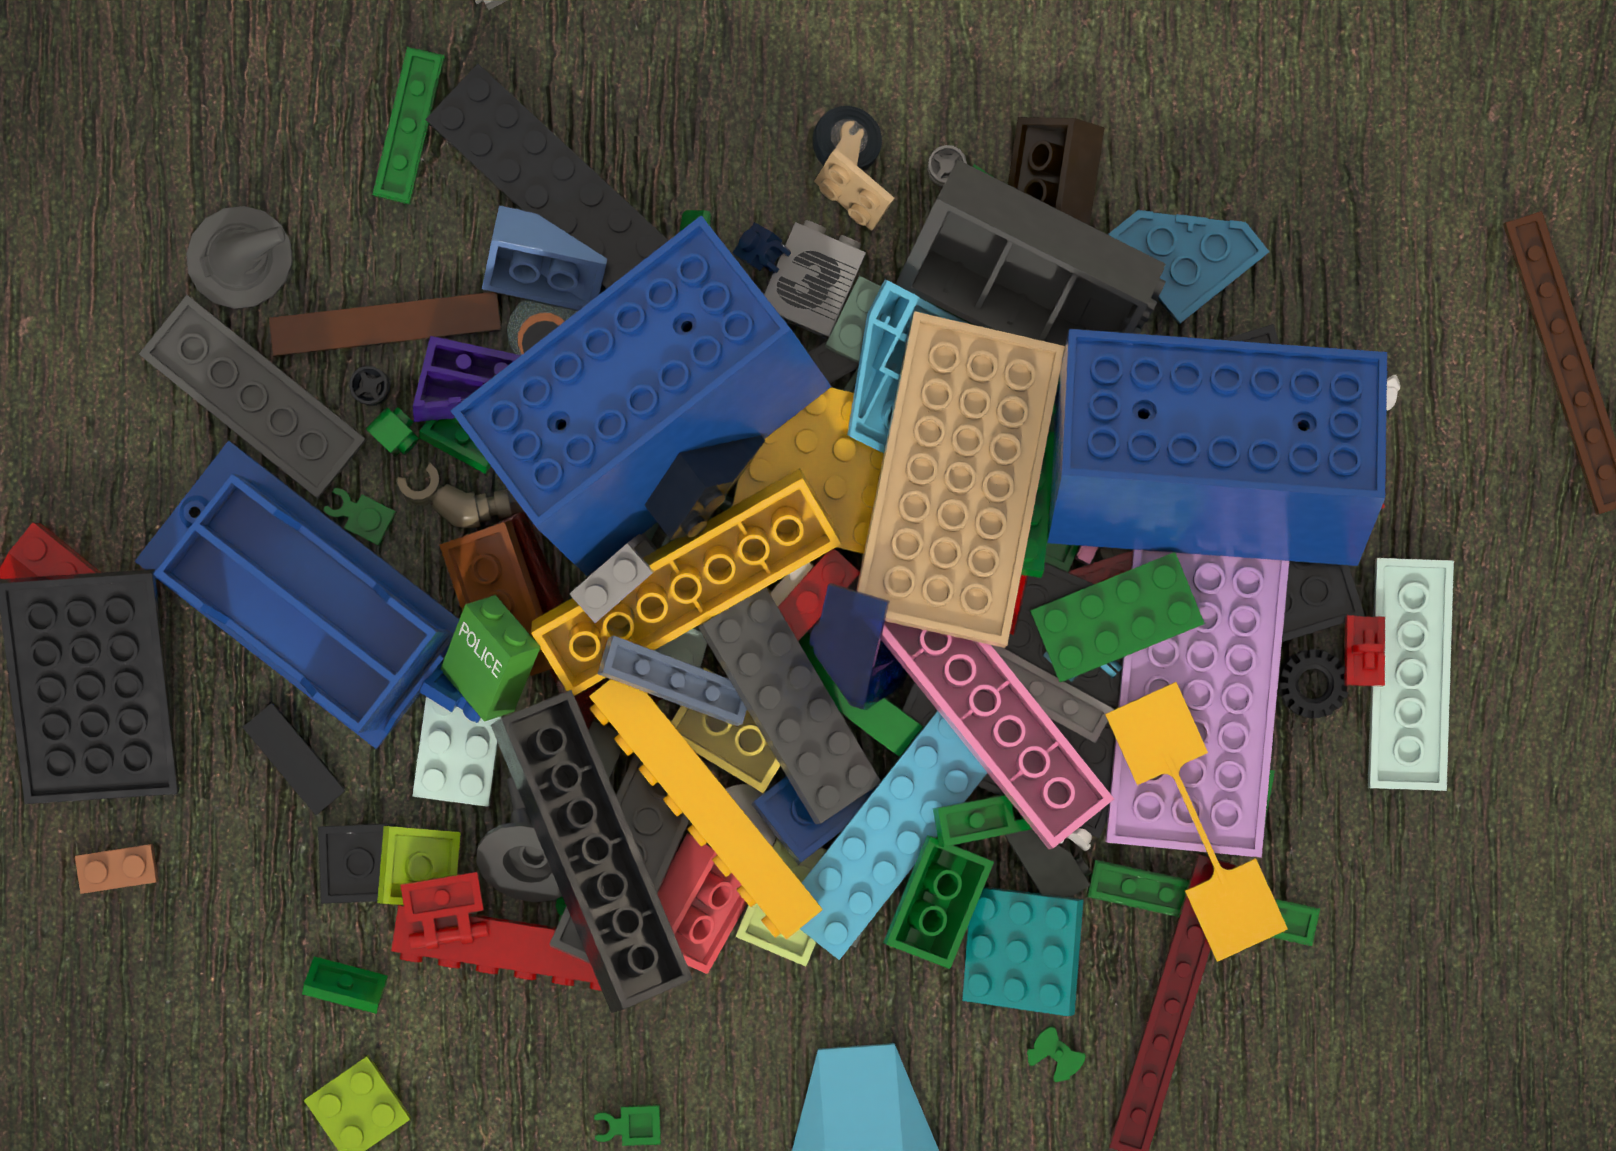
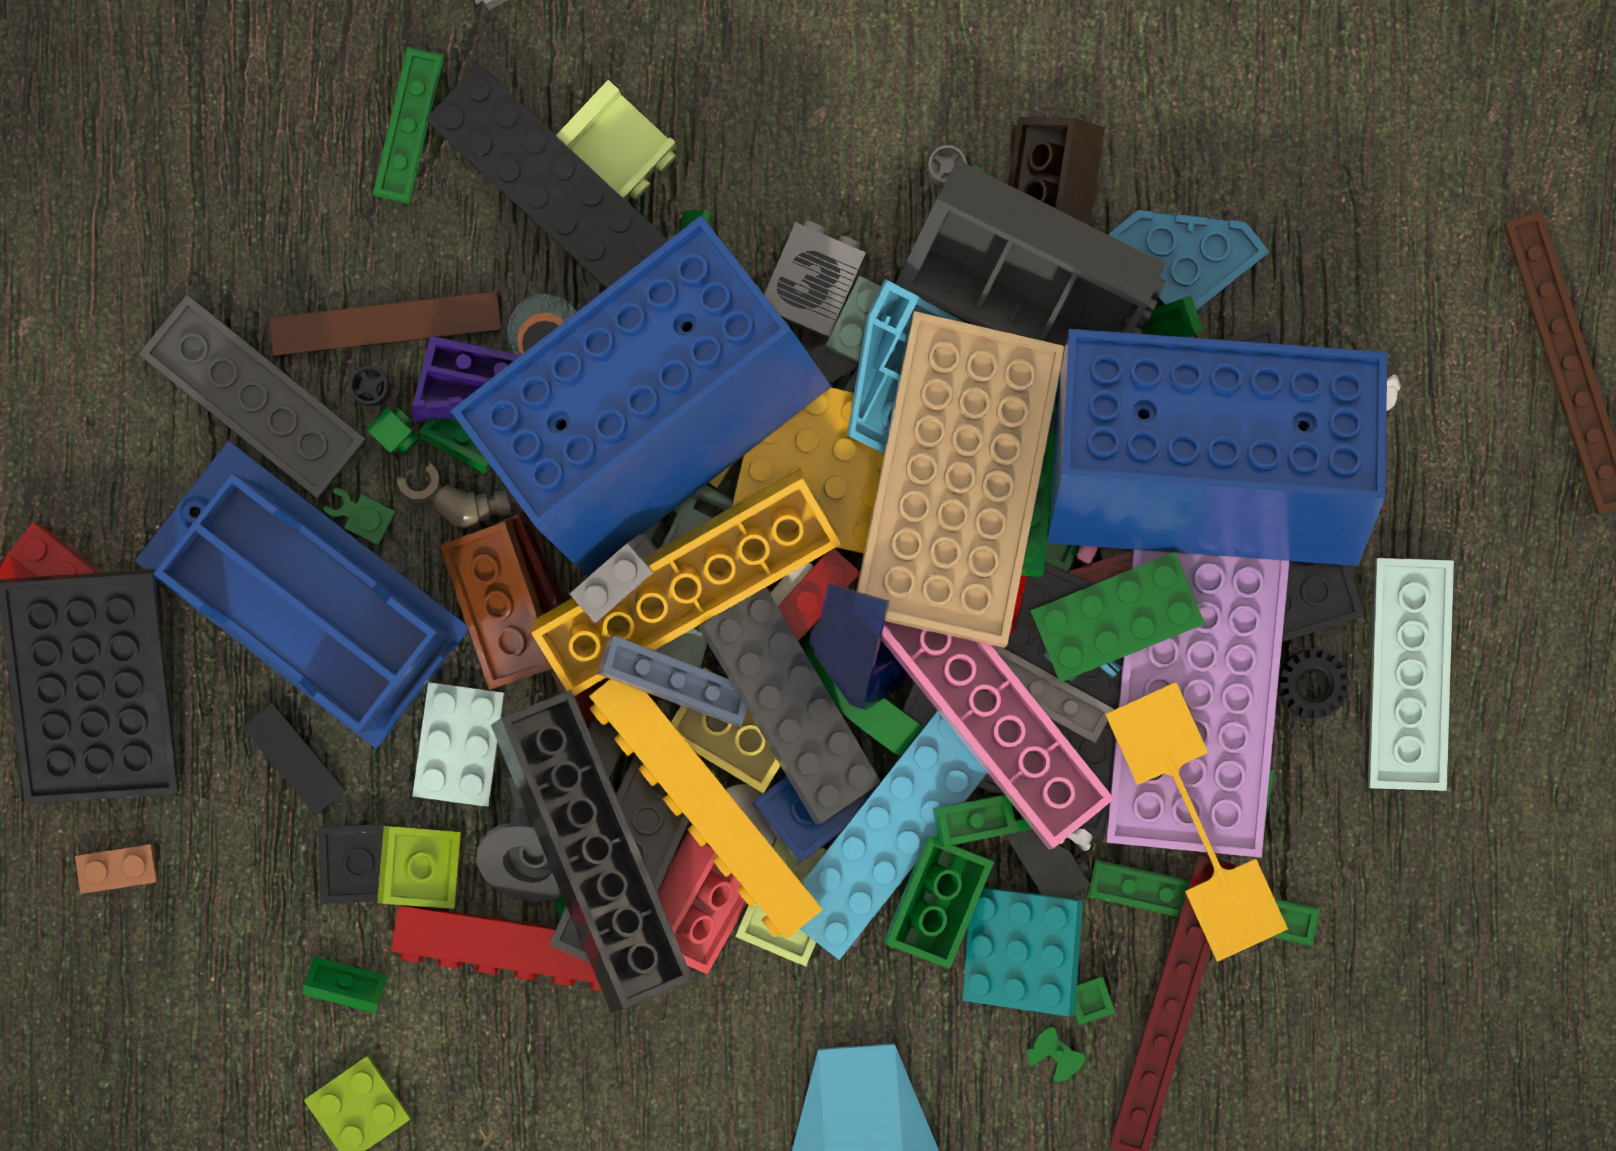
(239, 257): dark grey piece -> none
(443, 692): blue plate -> none
(444, 898): red plate -> none
(490, 658): bright green brick -> none
(541, 262): medium blue slope -> none
(618, 142): none -> yellowish green panel
(637, 1125): green plate -> none
(699, 484): black slope -> none
(760, 248): dark blue plate -> none
(846, 146): tan plate -> none
(1092, 1001): none -> green plate
(1174, 319): none -> green plate
(1364, 651): red hips -> none

